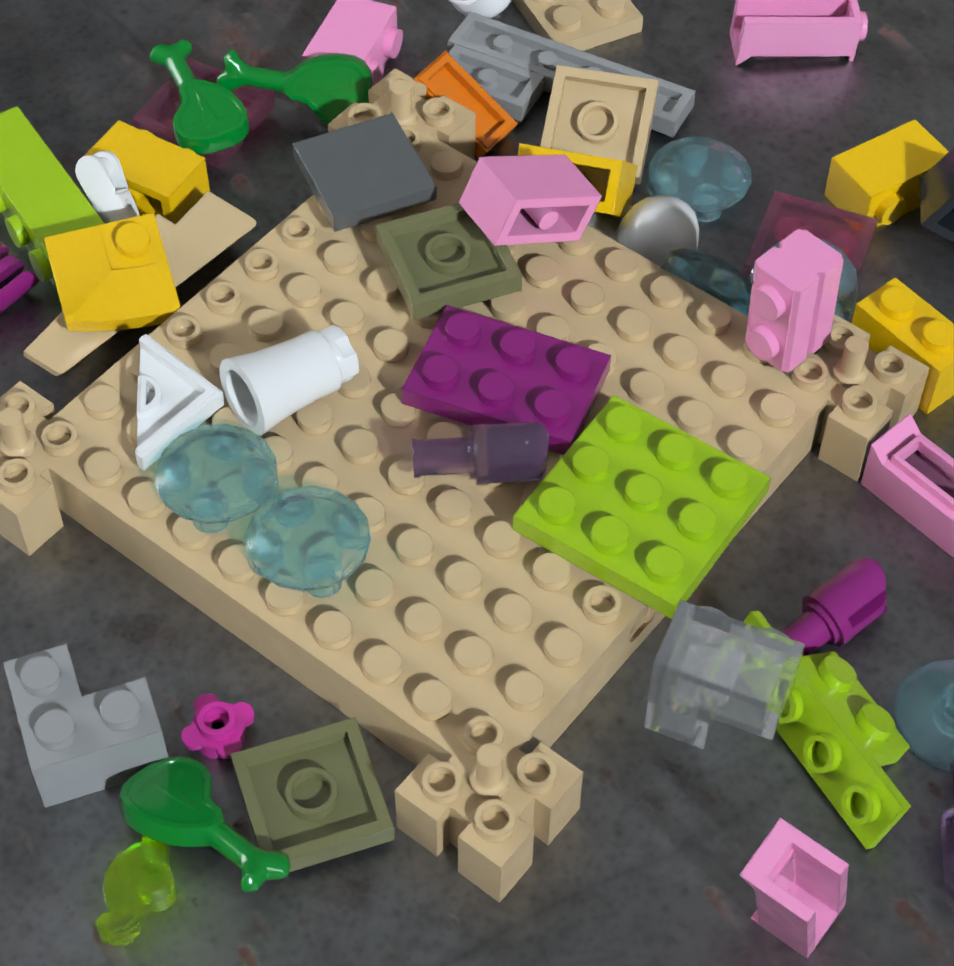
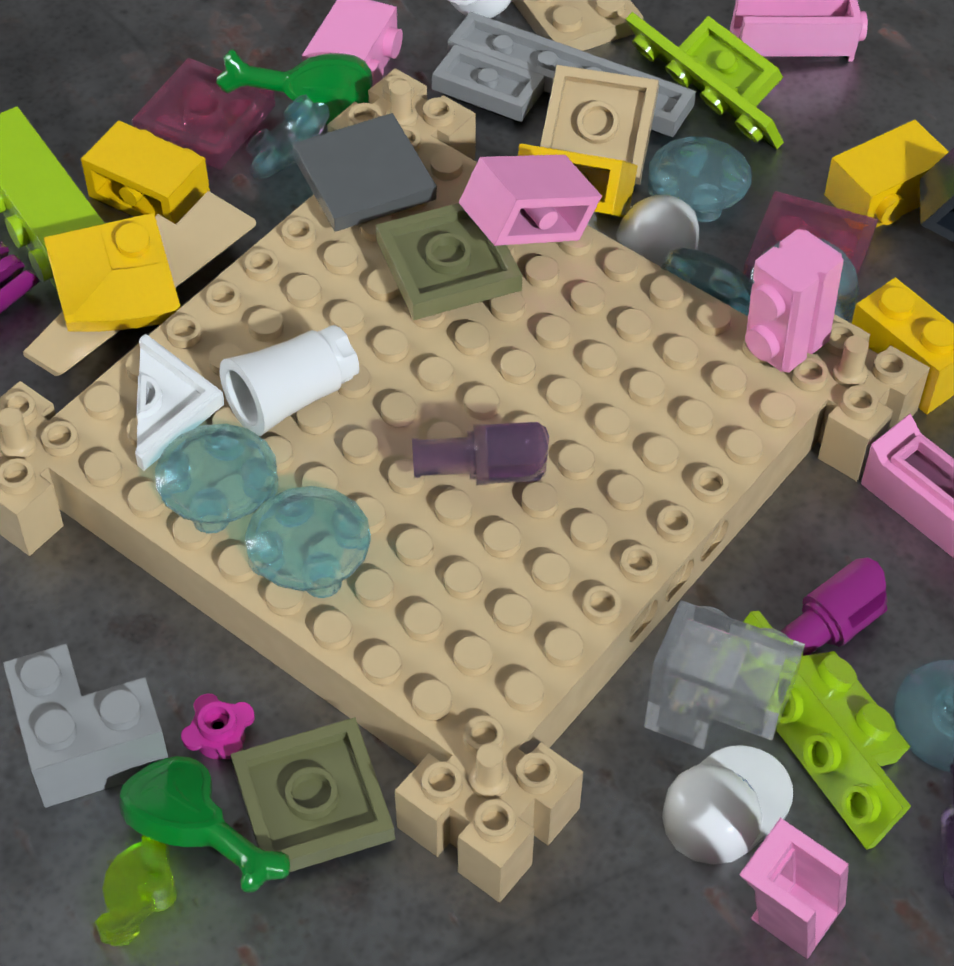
(106, 186): white bar -> none
(208, 113): green piece -> none
(273, 150): none -> clear light blue dish
(450, 79): orange tile -> none
(505, 374): magenta plate -> none
(642, 505): lime plate -> none
(720, 66): none -> lime bracket
(726, 804): none -> white cap

